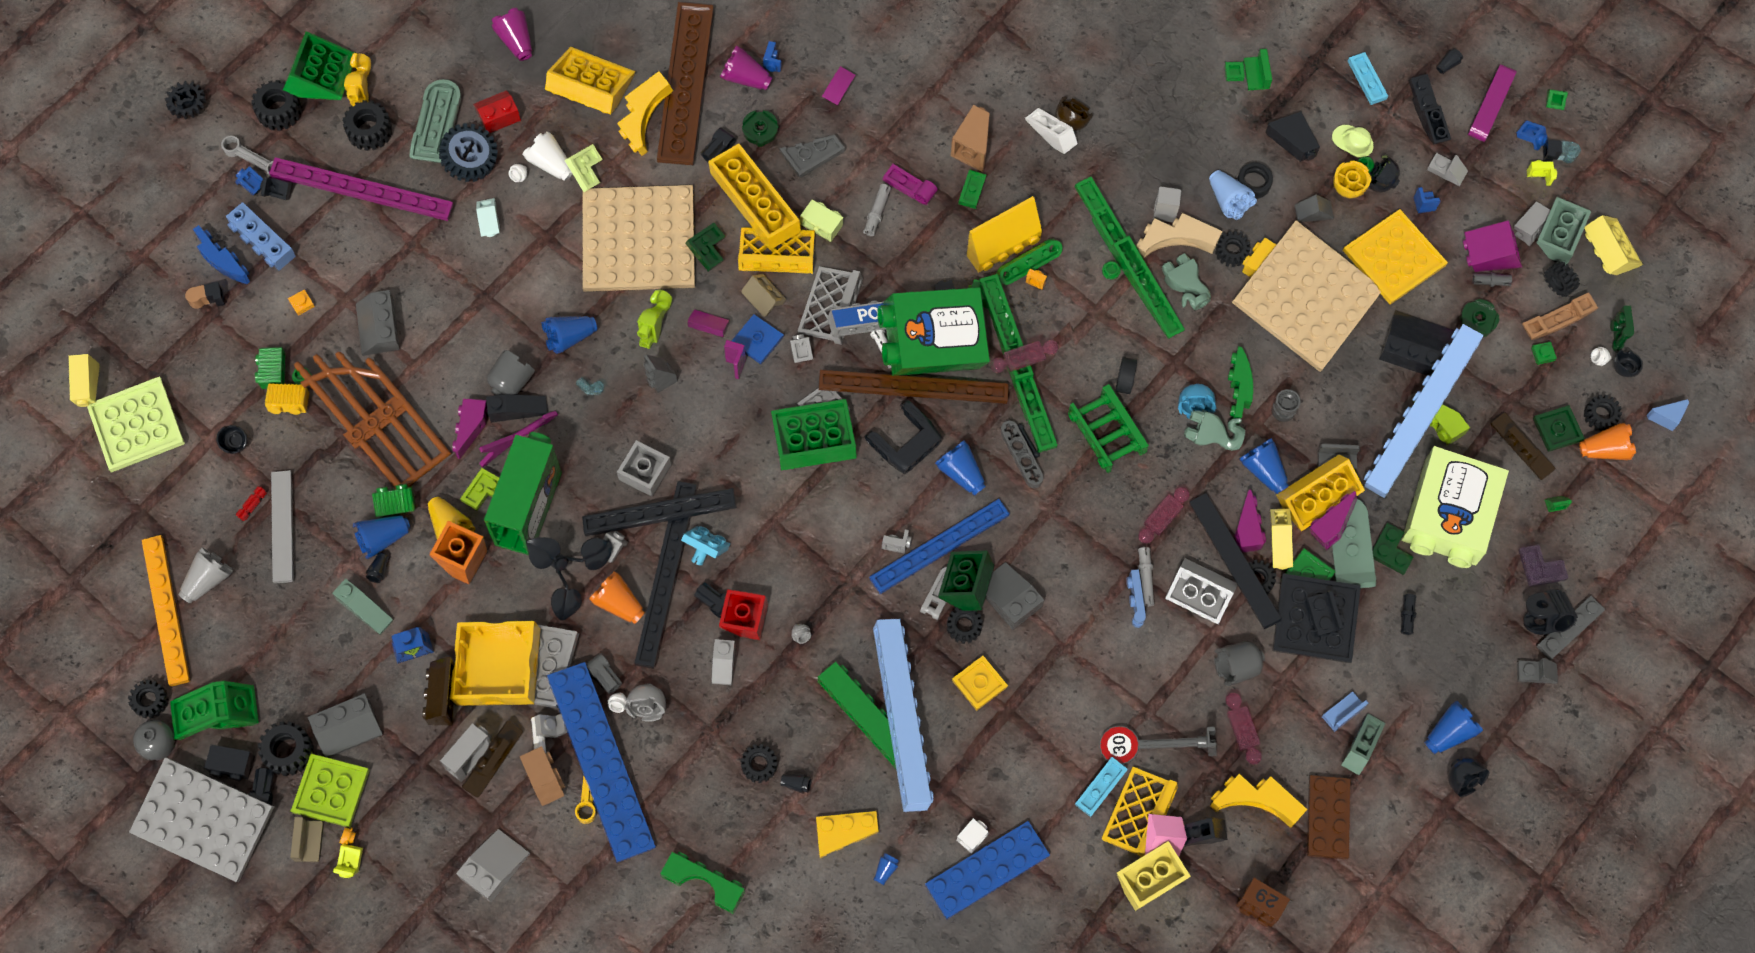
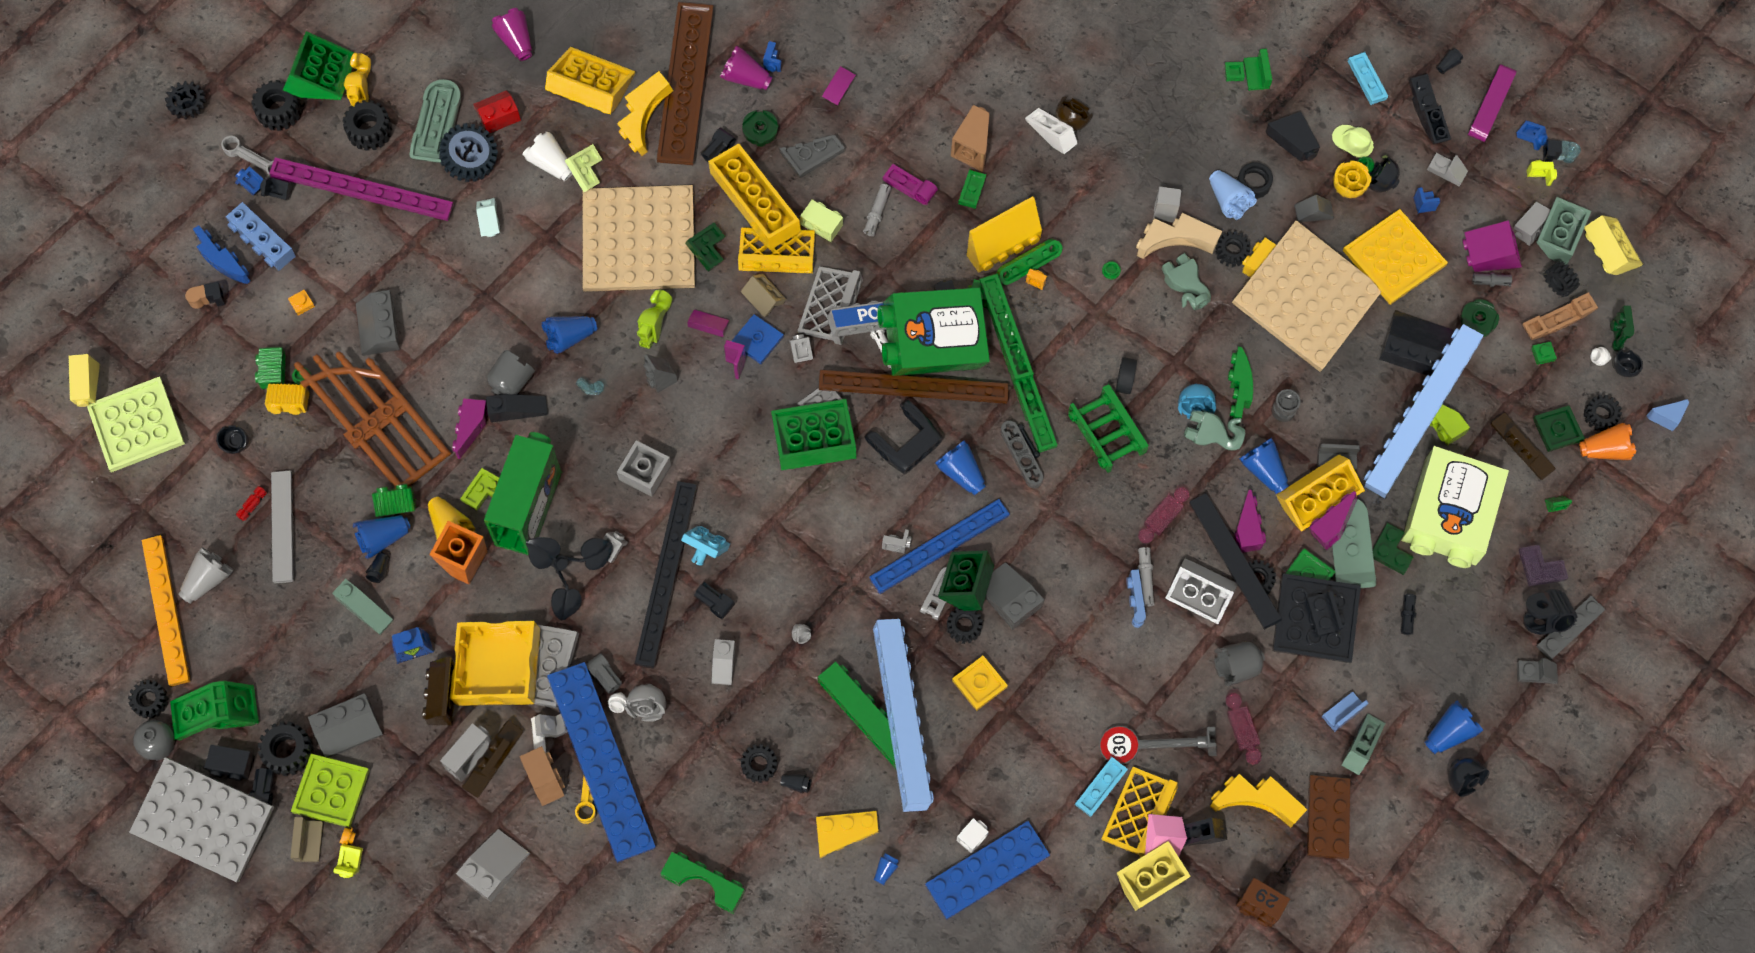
(497, 447): magenta piece -> none
(518, 172): white plate -> none
(618, 599): orange cone -> none
(659, 512): black tile -> none
(744, 614): red slope -> none
(1024, 356): clear pink plate -> none
(1129, 258): green slope -> none
(1281, 538): light yellow slope -> none
(1556, 99): green slope -> none

